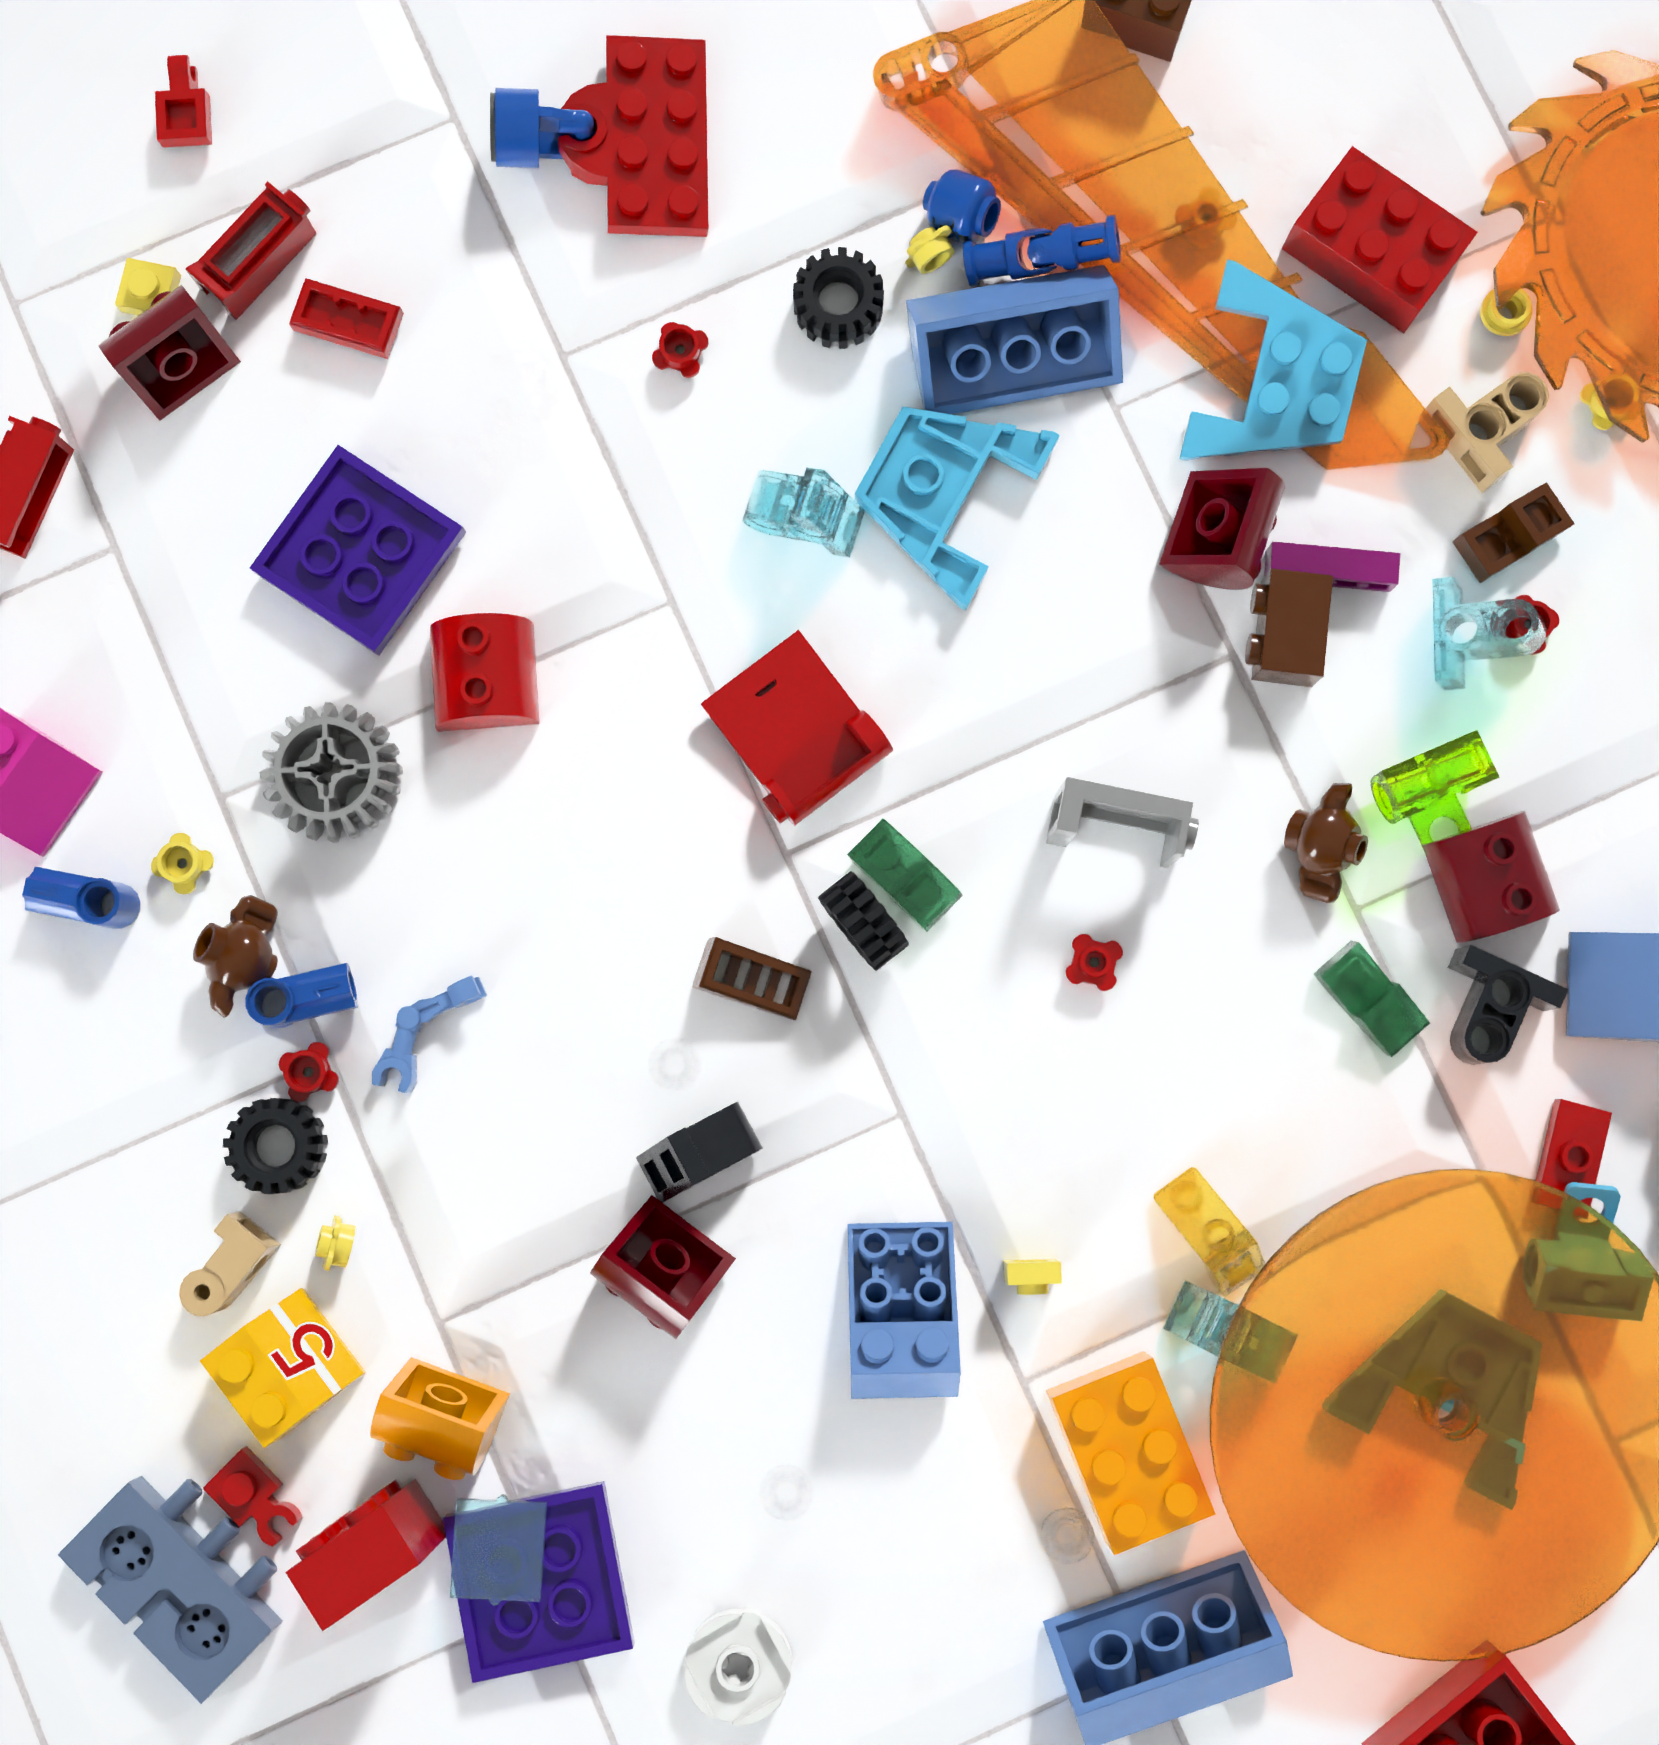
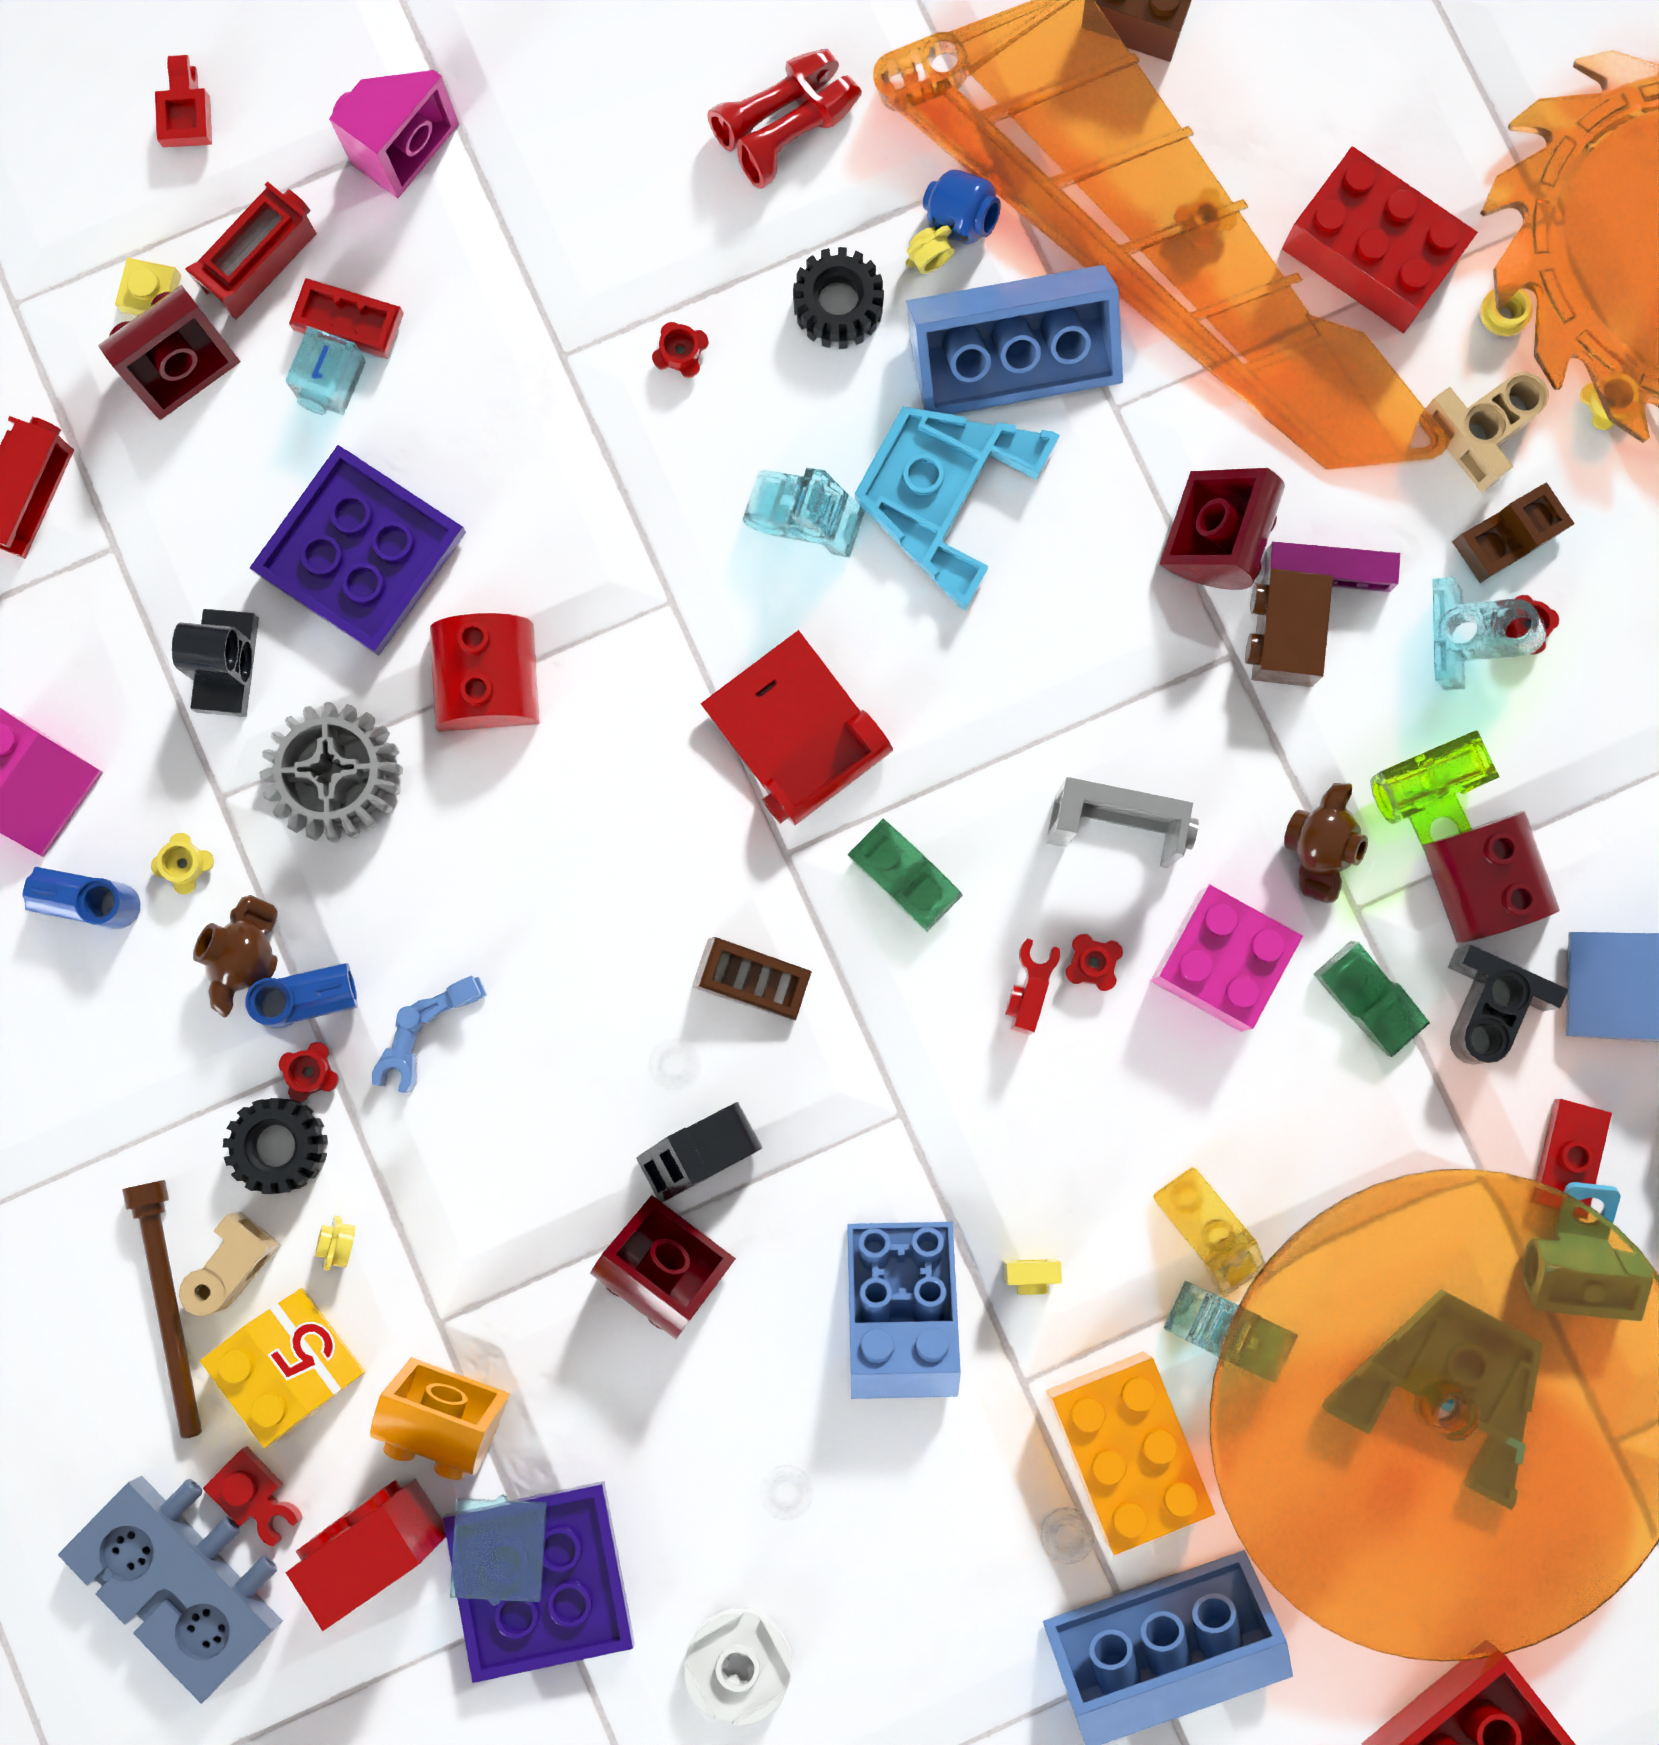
(146, 1204): none -> reddish brown piece
(218, 660): none -> black tile
(325, 372): none -> clear light blue brick
(394, 126): none -> dark pink slope
(632, 133): red plate -> none
(759, 150): none -> red piece
(863, 920): black tyre -> none
(1027, 1001): none -> red plate
(1060, 247): blue piece -> none
(1226, 958): none -> dark pink brick
(1299, 381): medium azure wing -> none

